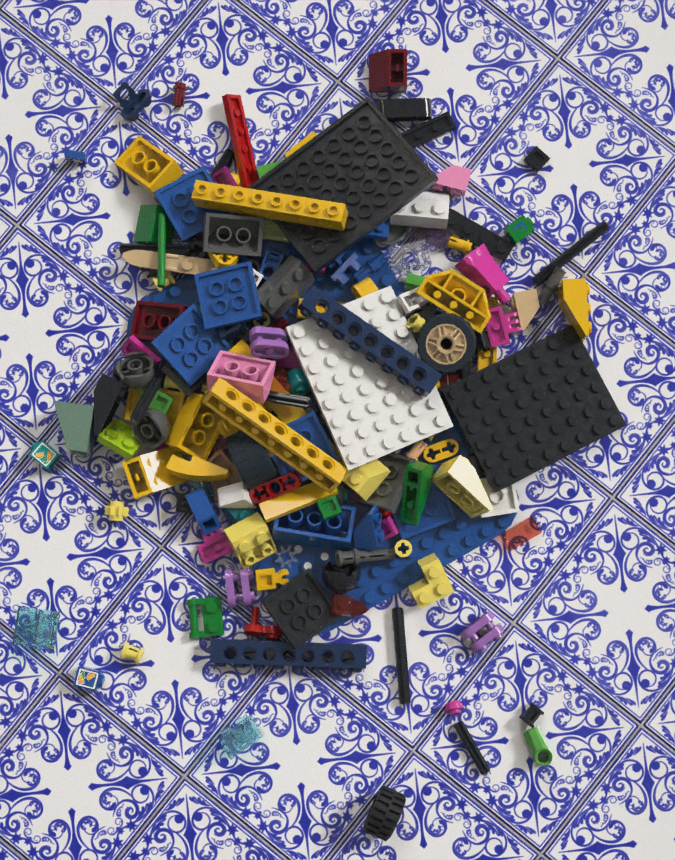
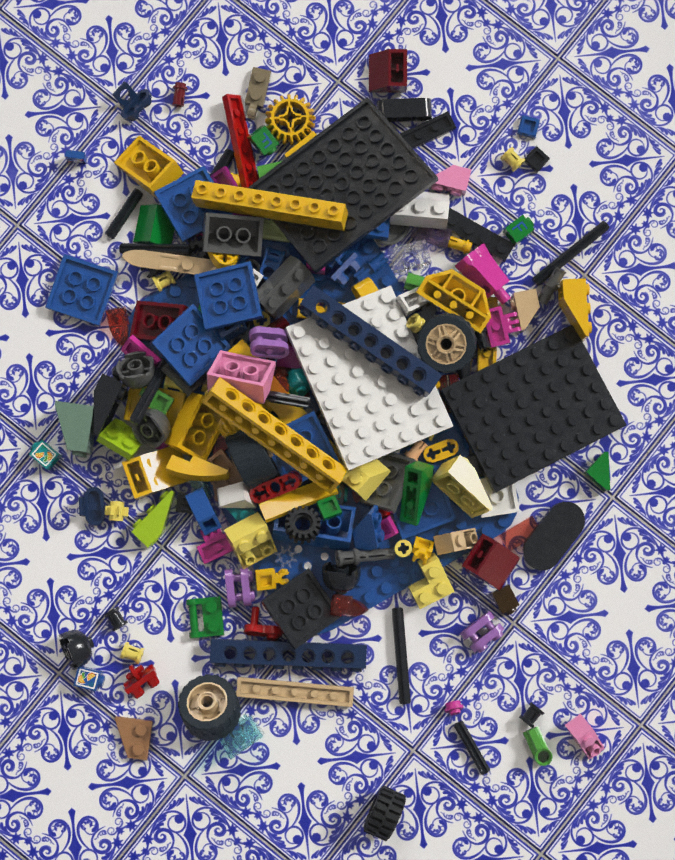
(36, 628): clear light blue slope -> none
(76, 647): none -> black cylinder
(82, 290): none -> blue plate
(92, 506): none -> dark blue bracket
(115, 618): none -> black bush
(118, 323): none -> clear red plate
(124, 213): none -> black axle
(135, 736): none -> medium nougat wing
(138, 677): none -> red hips
(154, 524): none -> lime slope
(161, 250): green bar -> none
(209, 707): none -> black wheel
(257, 90): none -> dark tan plate
(263, 141): none -> green brick
(295, 691): none -> tan plate
(297, 119): none -> yellow gear
(300, 535): none -> black tyre
(422, 549): none -> yellow plate
(455, 541): none -> tan slope
(490, 562): none -> dark red slope
(505, 600): none -> dark brown brick
(512, 159): none -> light yellow bush
(528, 127): none -> blue tile
(553, 535): none -> black tile
(585, 736): none -> bright pink slope
(599, 472): none -> green slope

